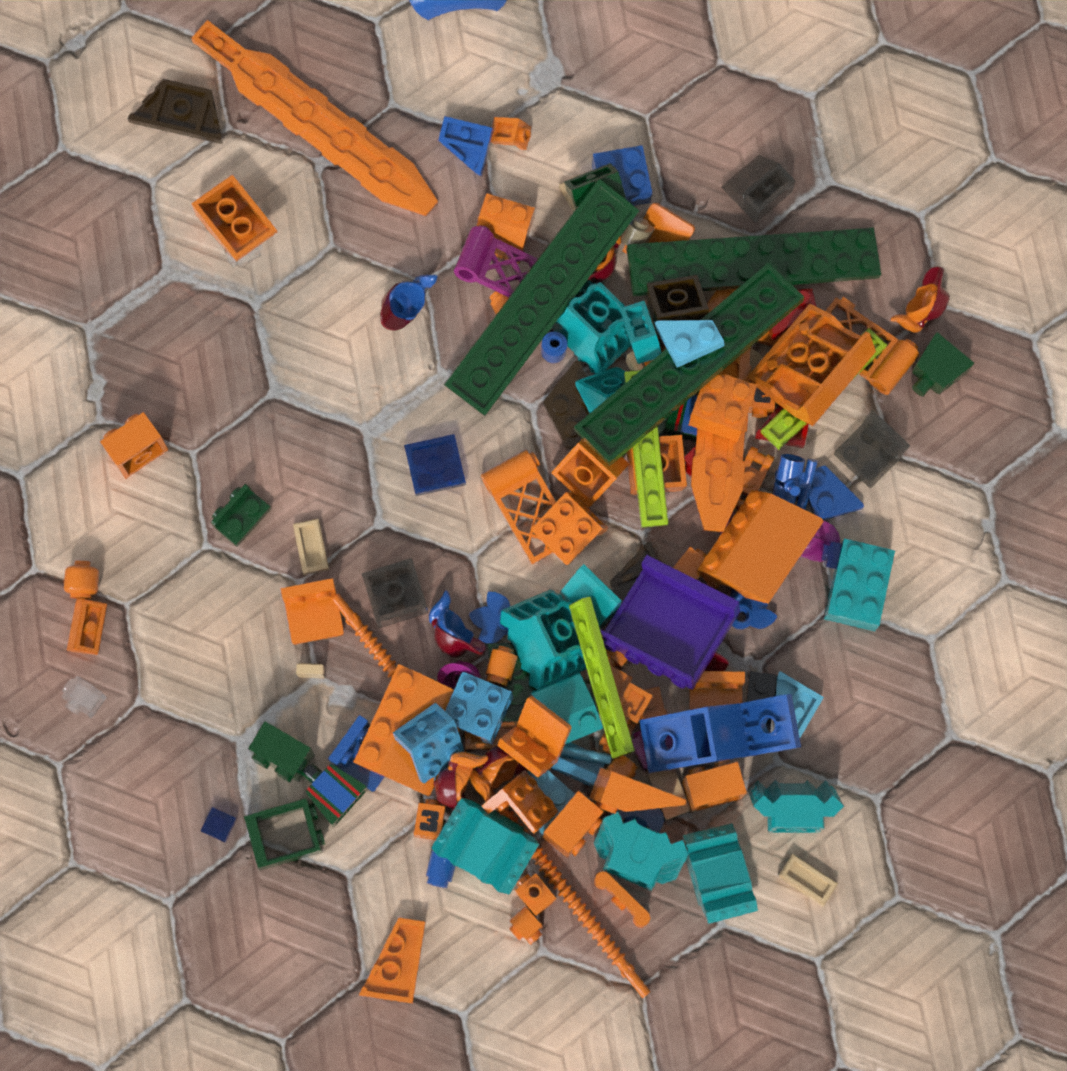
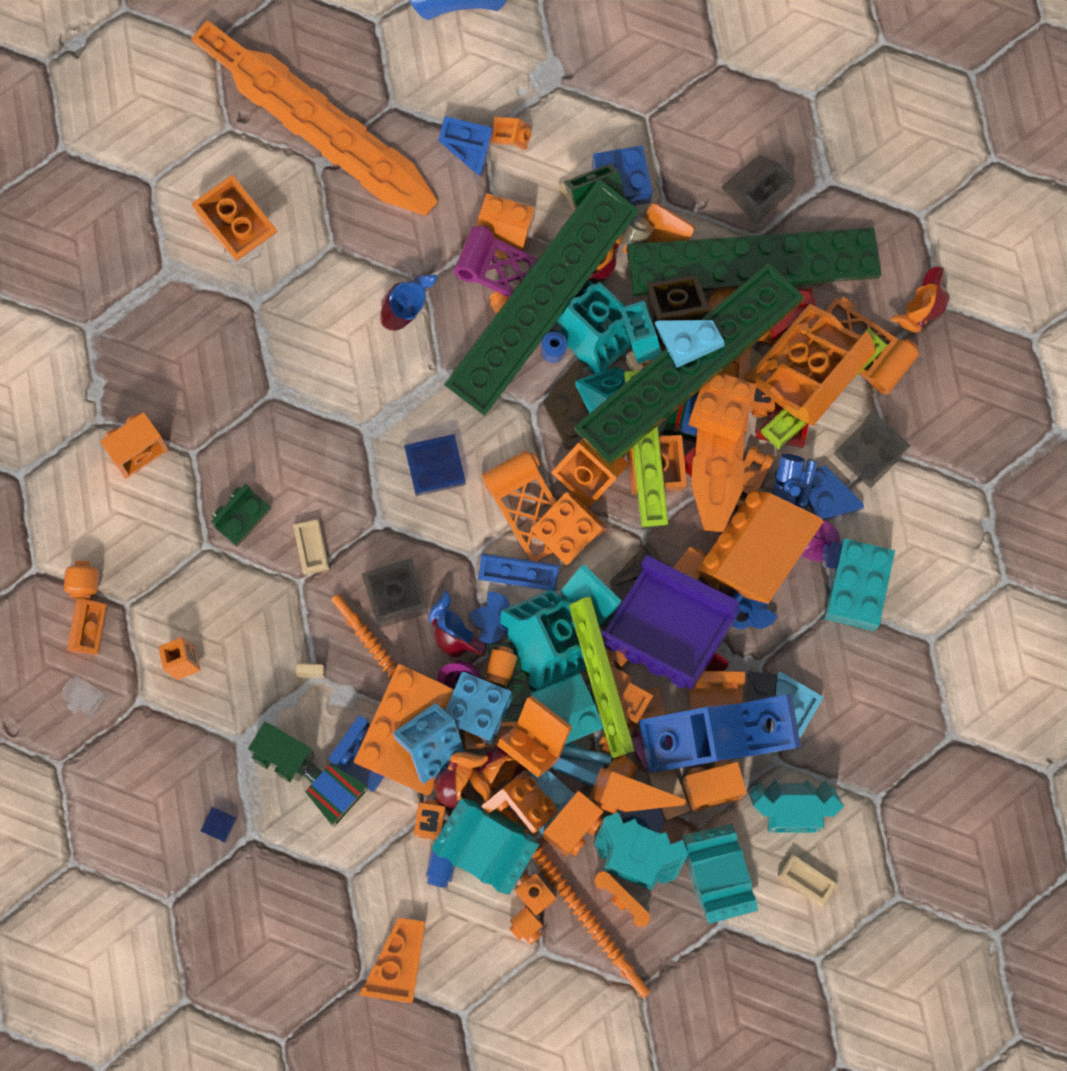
(179, 658): none -> orange brick
(180, 110): dark brown wing -> none
(256, 838): dark green window -> none
(312, 611): orange bracket -> none
(518, 572): none -> blue tile
(940, 366): dark green torso -> none

